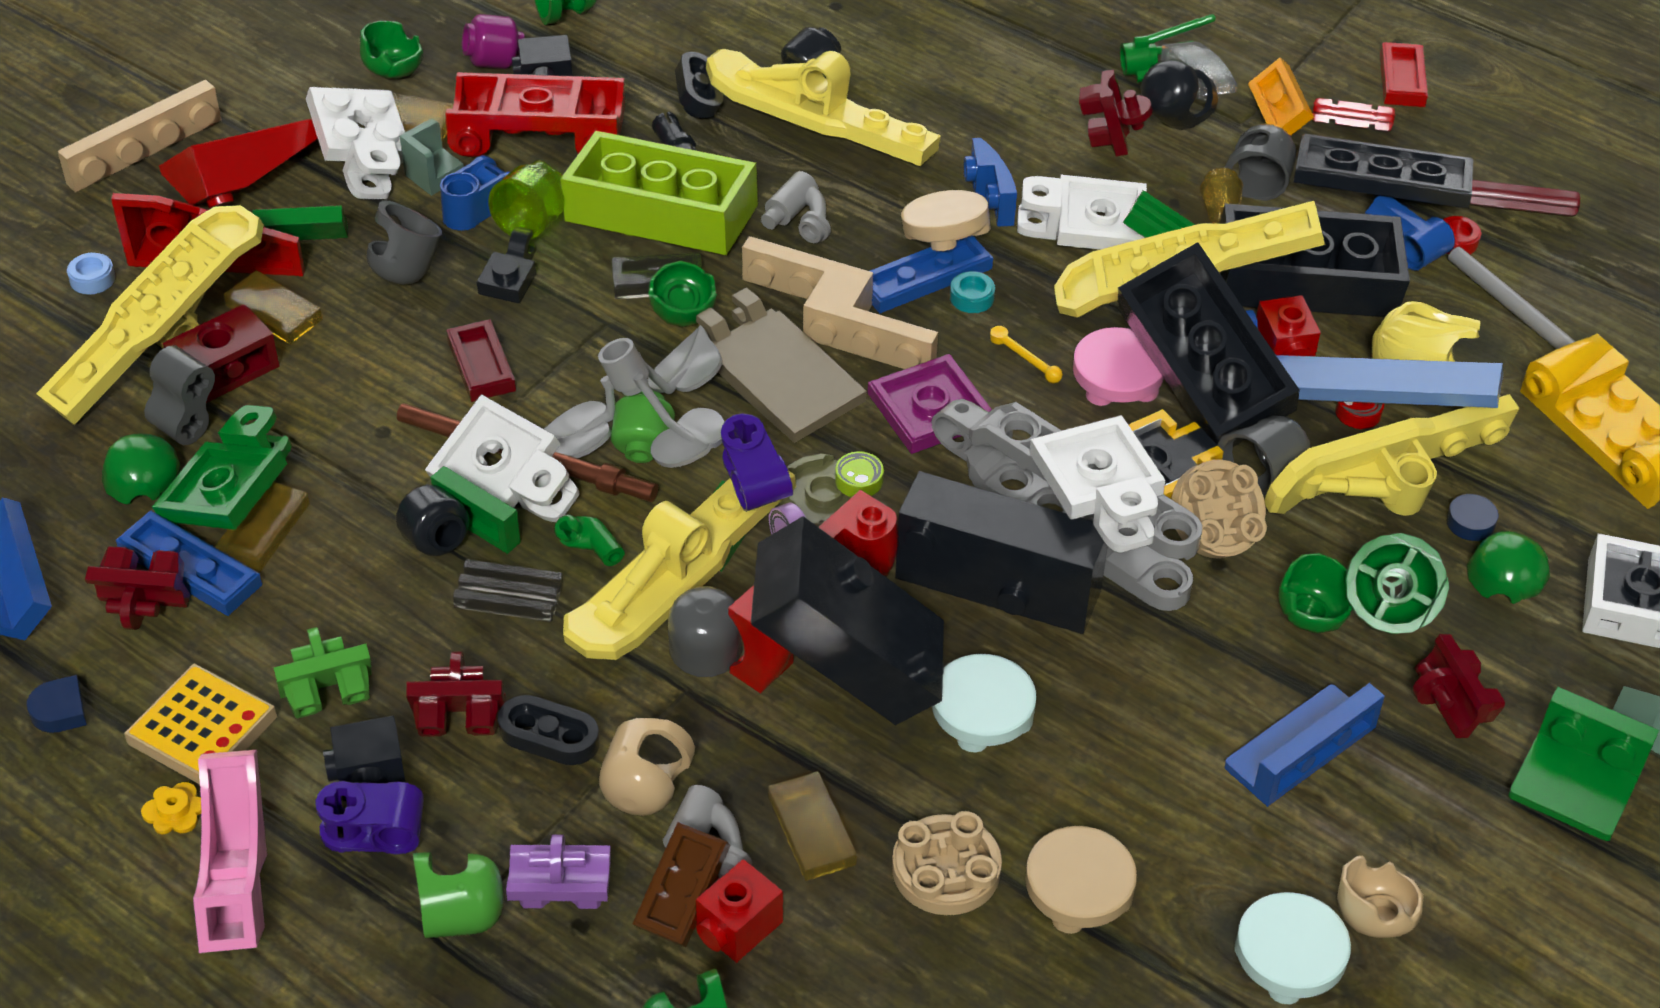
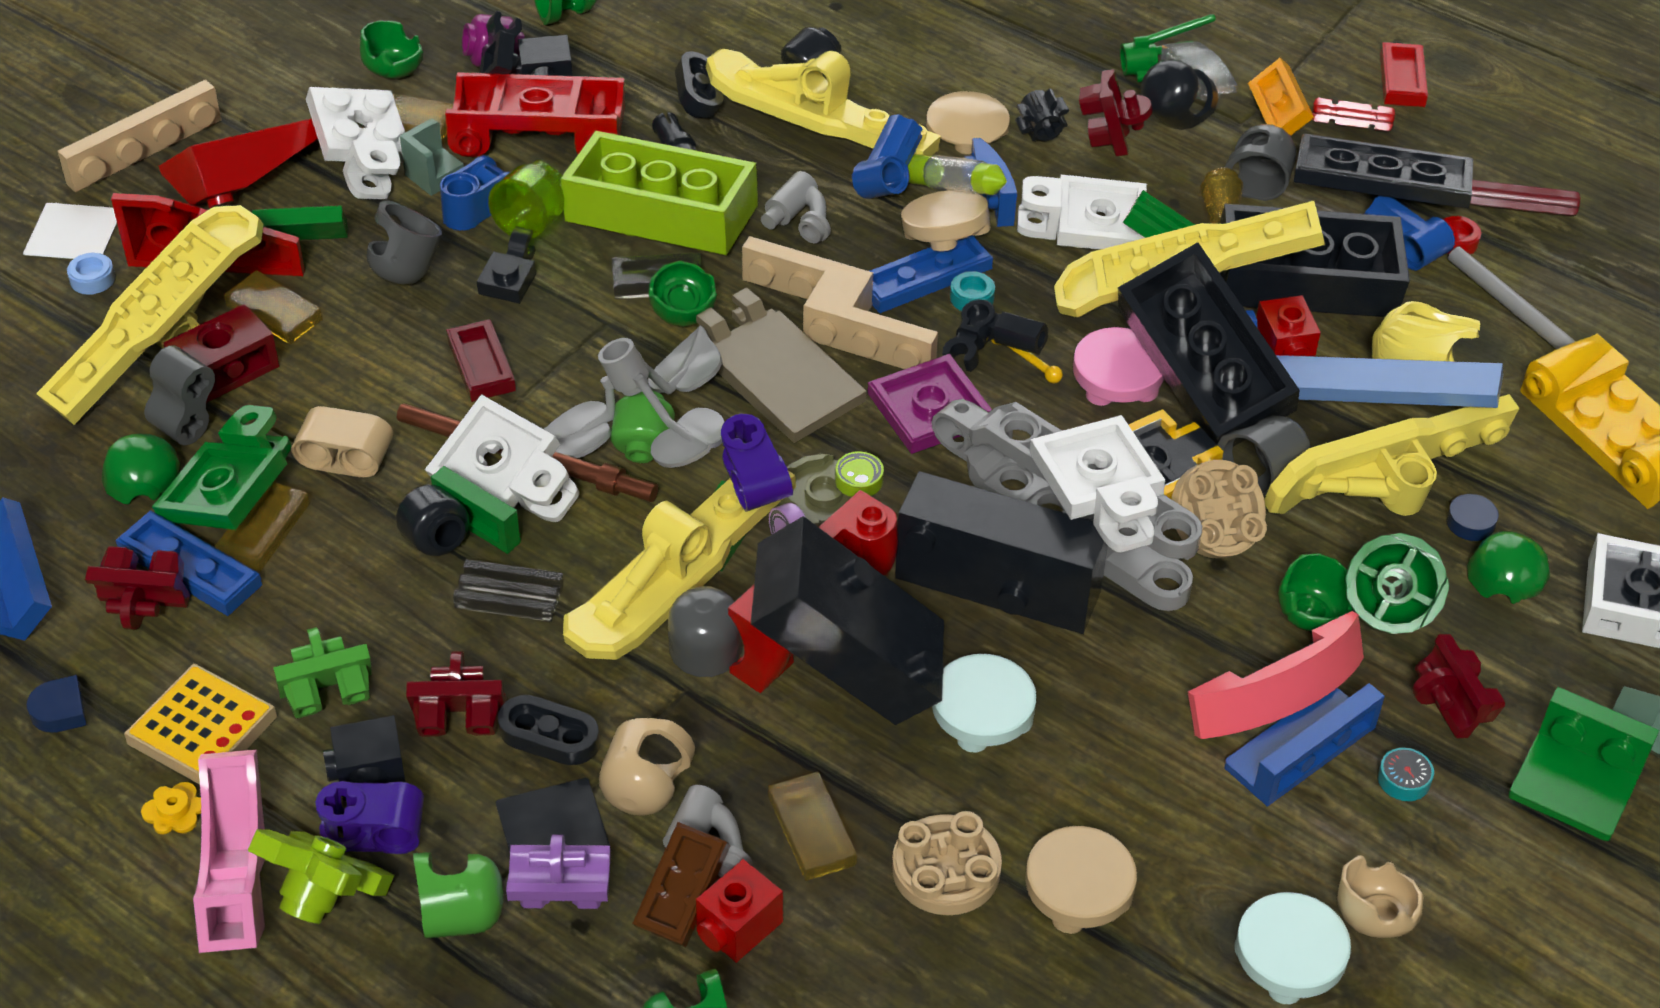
(71, 231): none -> white sticker
(317, 872): none -> lime plant
(342, 442): none -> tan beam
(498, 53): none -> black plate
(553, 810): none -> black sticker
(589, 534): green arm -> none
(887, 166): none -> blue piece
(956, 174): none -> piece
(967, 116): none -> tan dish
(982, 325): none -> black bar
(1042, 115): none -> black gear
(1282, 688): none -> coral slope
(1359, 414): red tile -> none
(1405, 774): none -> tile

